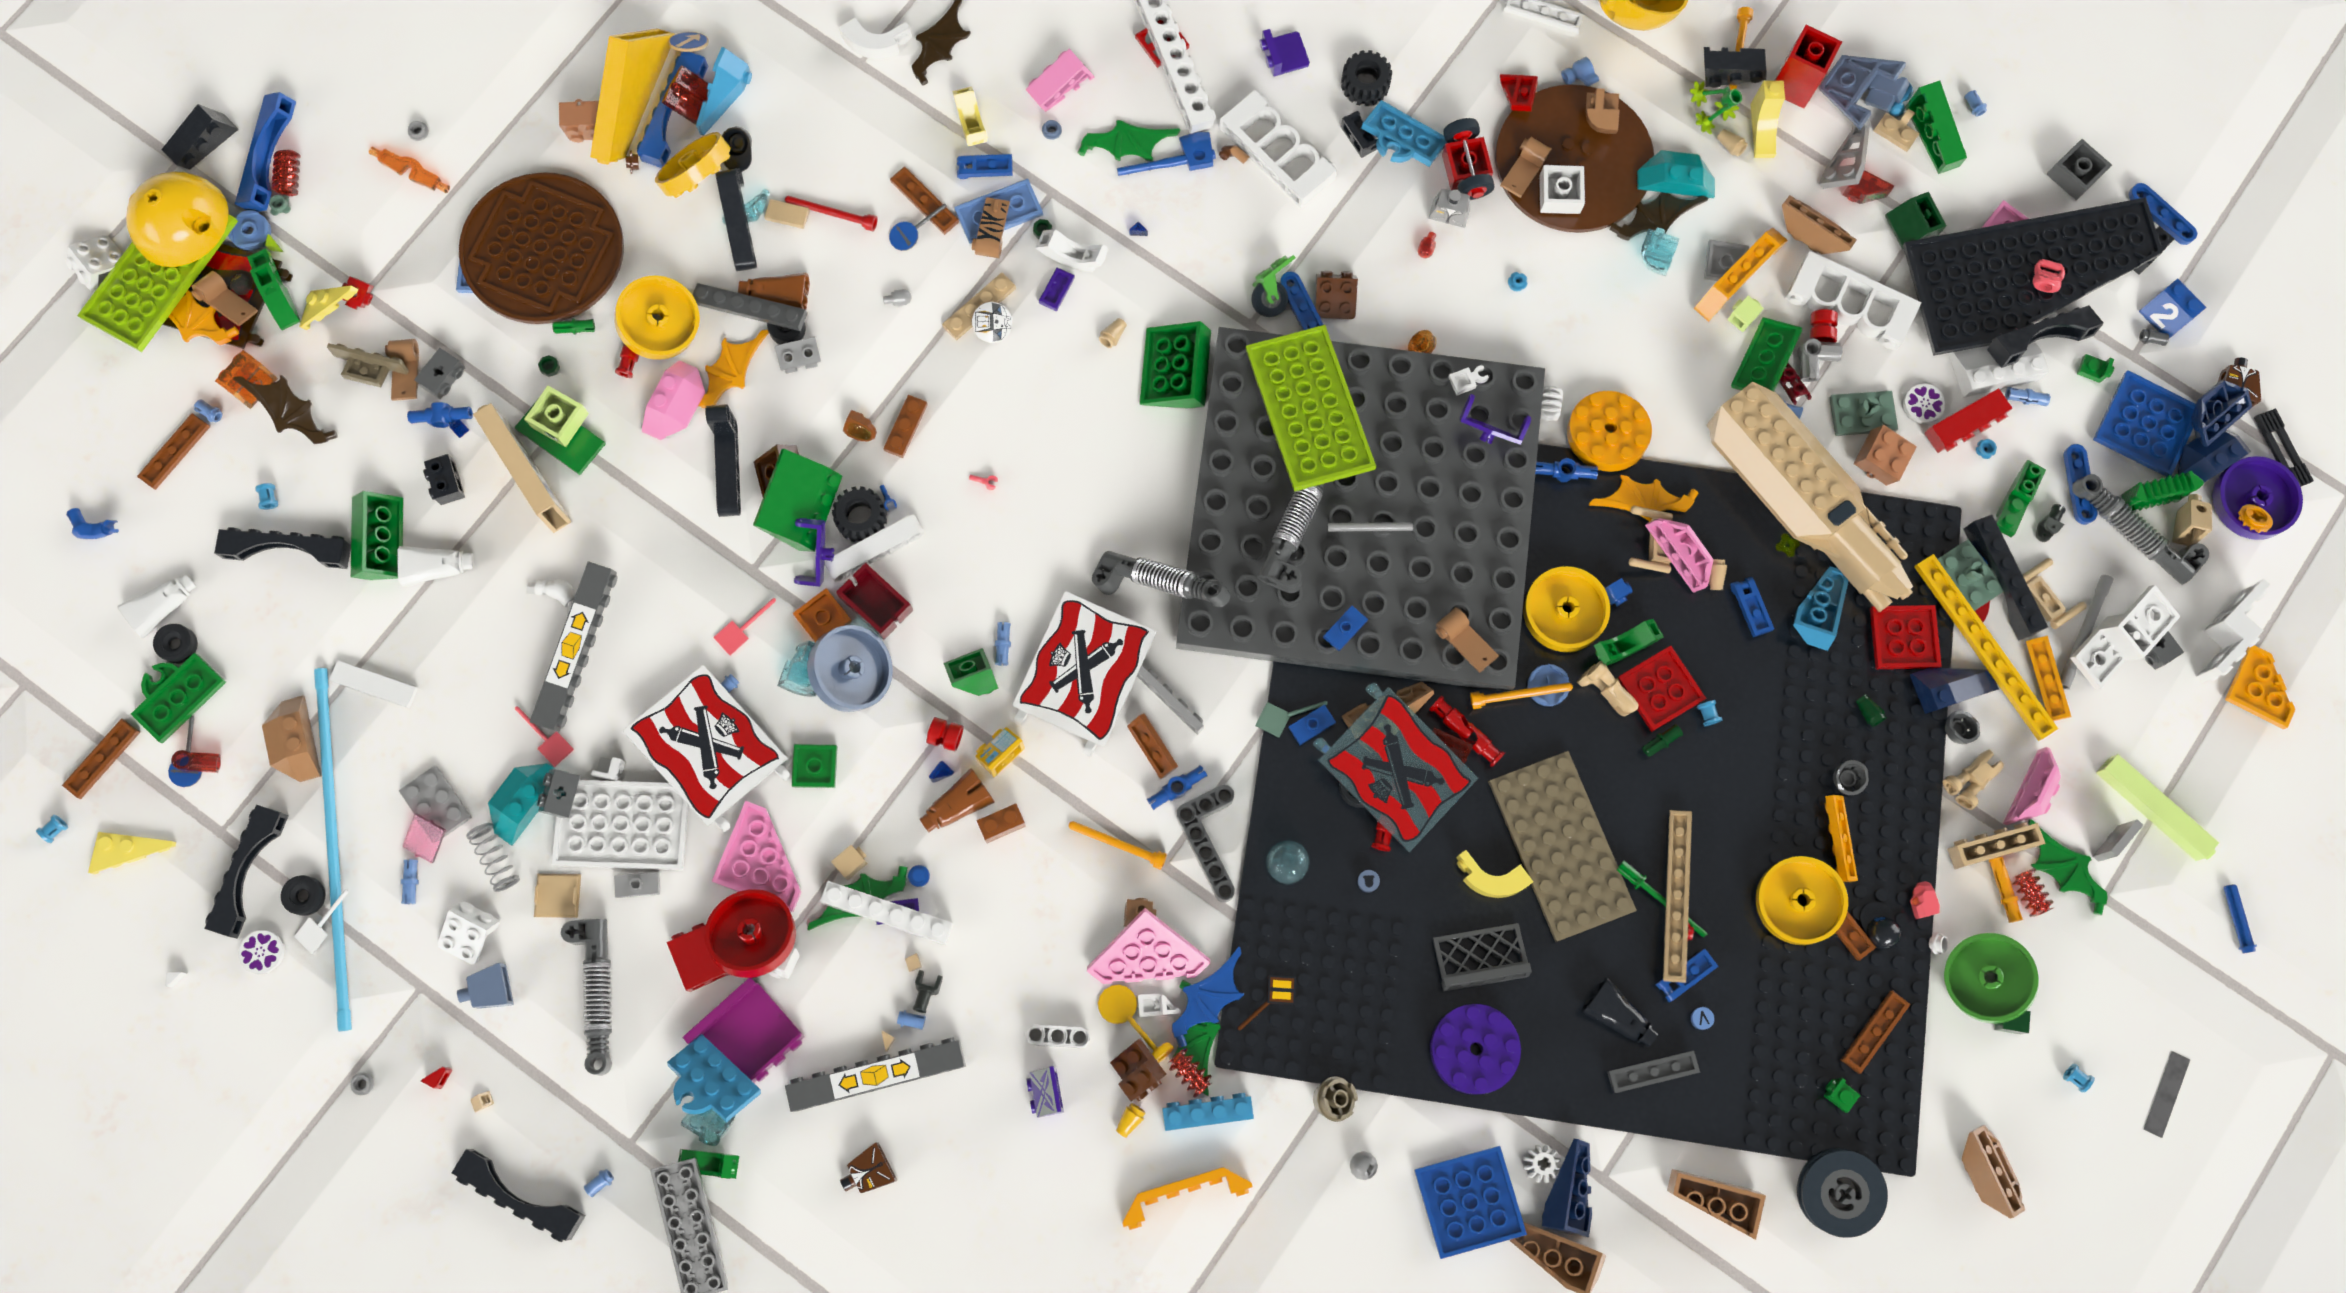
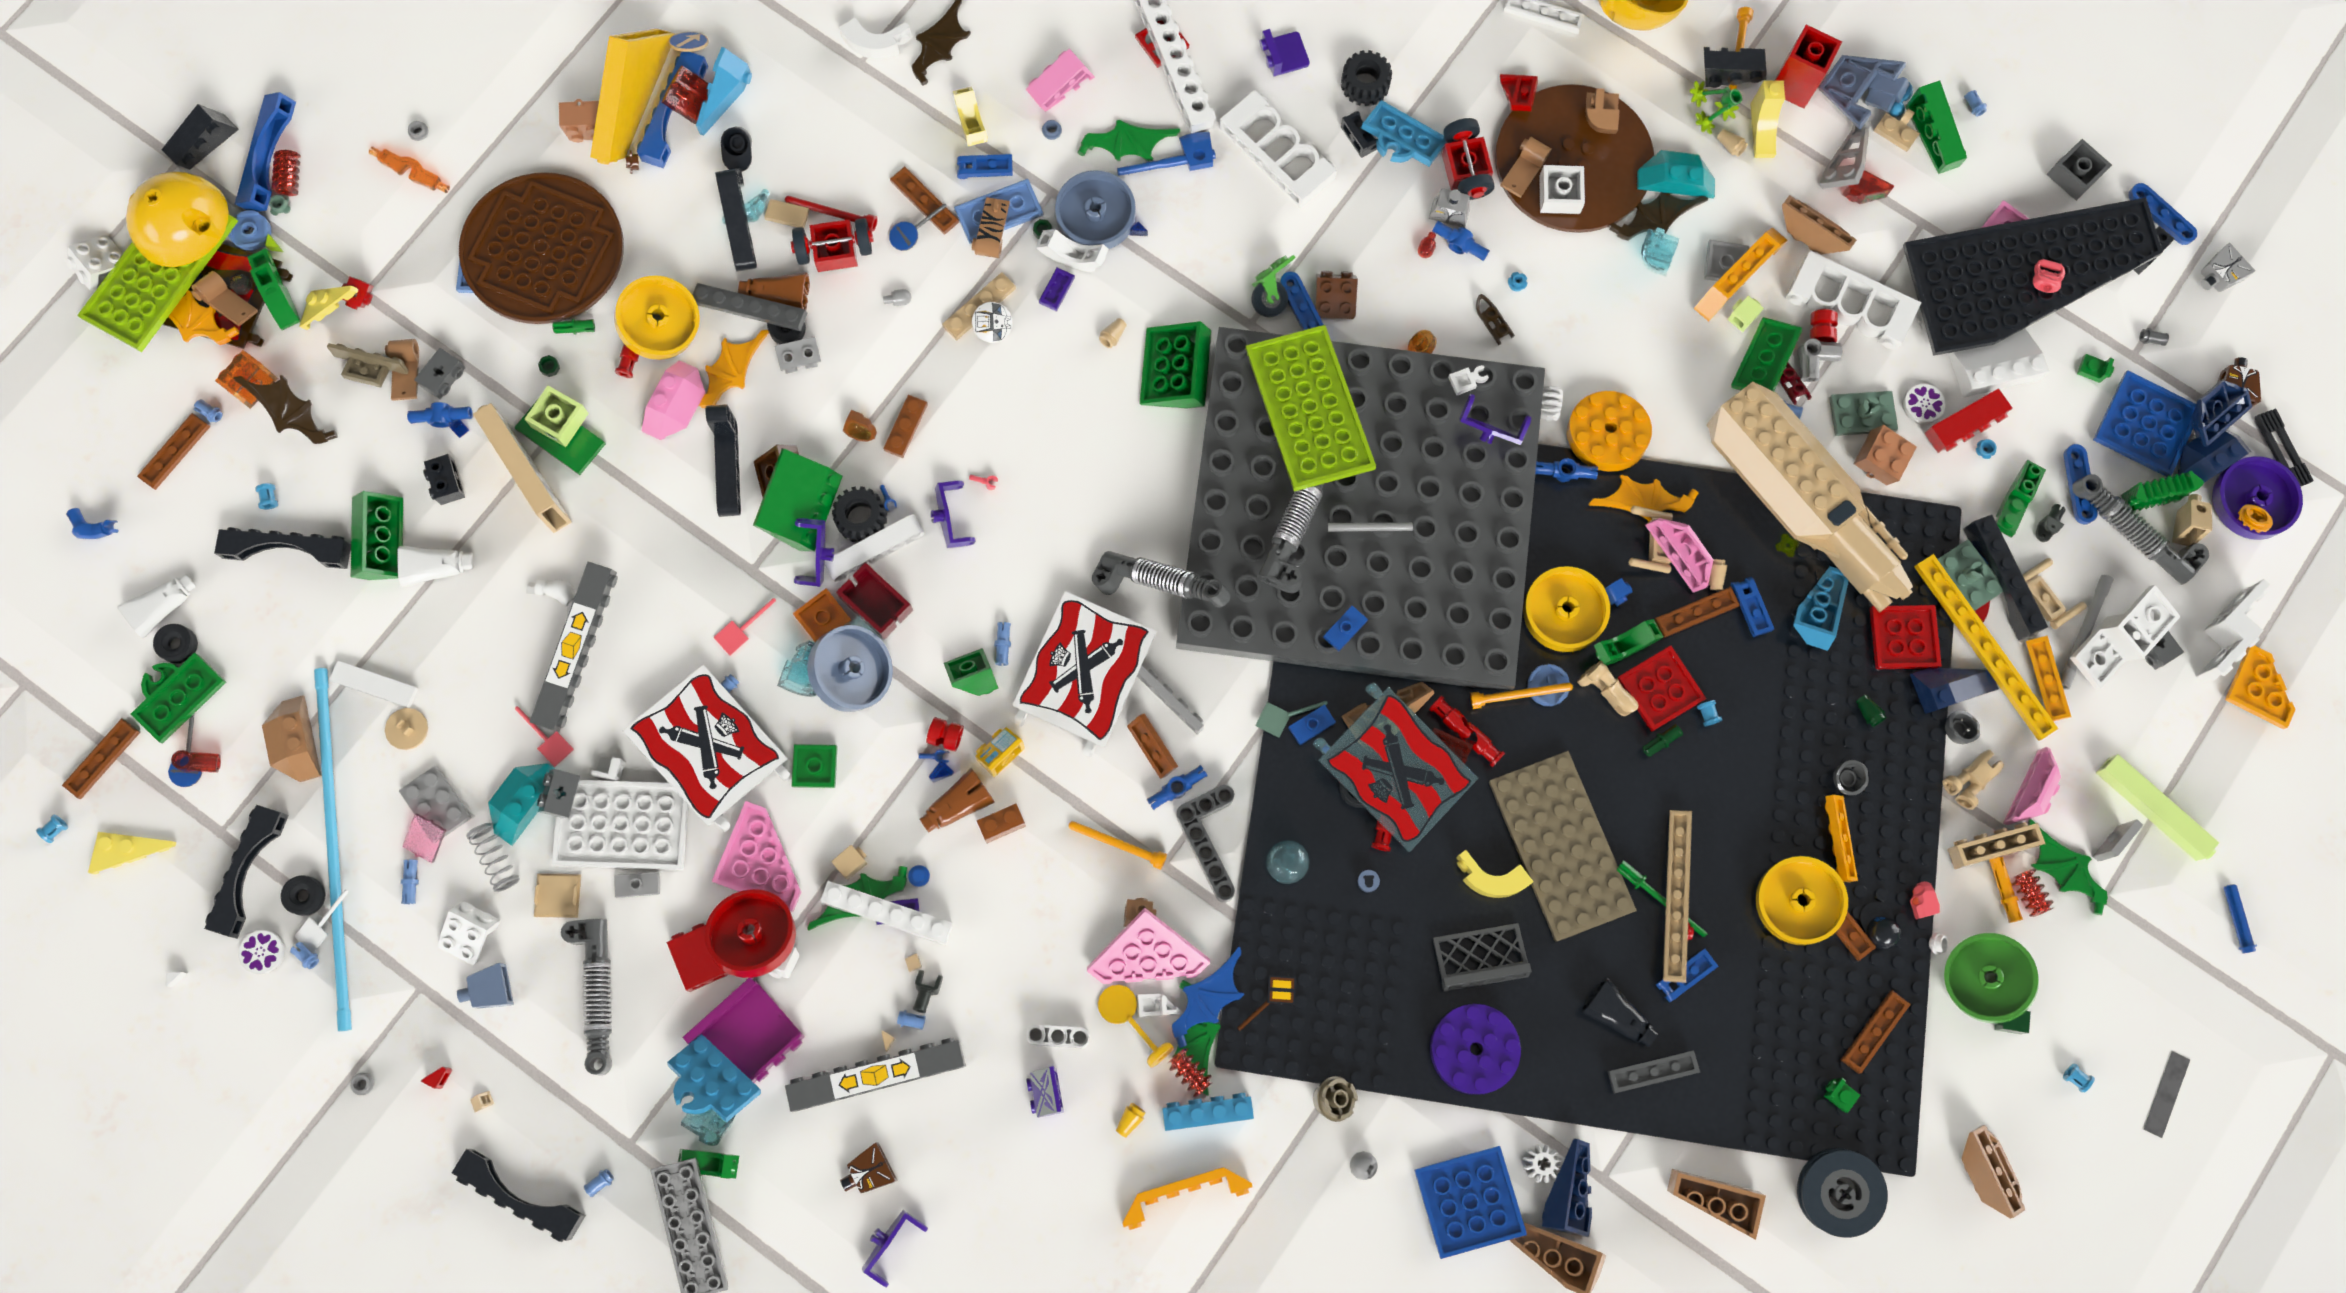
(308, 959): none -> medium blue pin
(406, 729): none -> tan piece
(693, 164): yellow piece -> none
(832, 244): none -> red brick
(884, 1240): none -> dark purple piece
(938, 755): none -> blue hand
(942, 515): none -> dark purple piece
(1101, 192): none -> sand blue piece
(1138, 1071): reddish brown plate -> none
(1233, 151): arm -> none
(1460, 240): none -> blue pin
(1465, 640): medium nougat door -> none
(1491, 314): none -> dark brown piece
(1580, 70): medium blue piece -> none
(1697, 612): none -> dark orange tile
(1702, 1018): medium blue tile -> none
(1916, 219): dark green slope -> none
(2027, 396): medium blue pin -> none
(2074, 325): black arch -> none
(2172, 308): slope -> none
(2225, 269): none -> light grey torso

